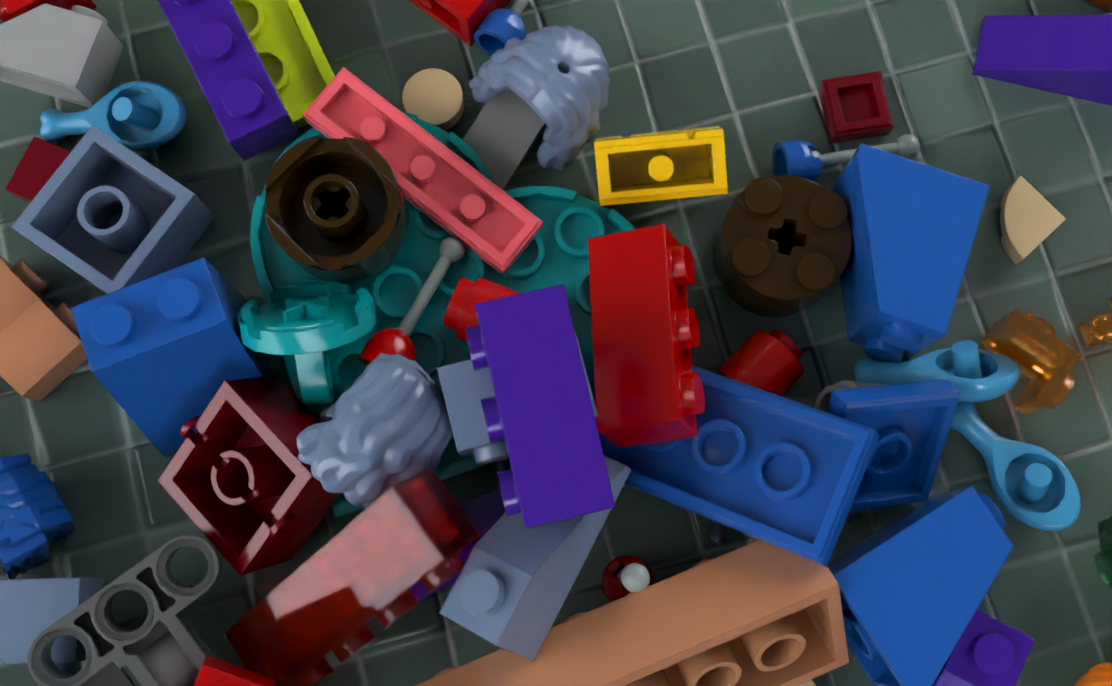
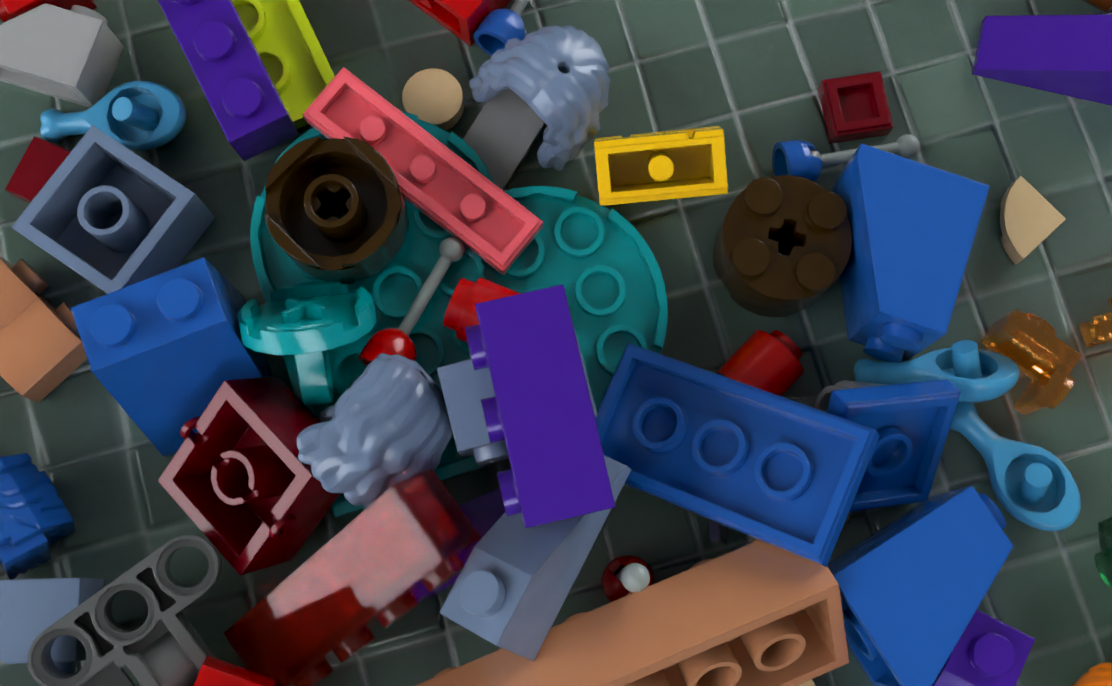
(643, 337): red brick -> none

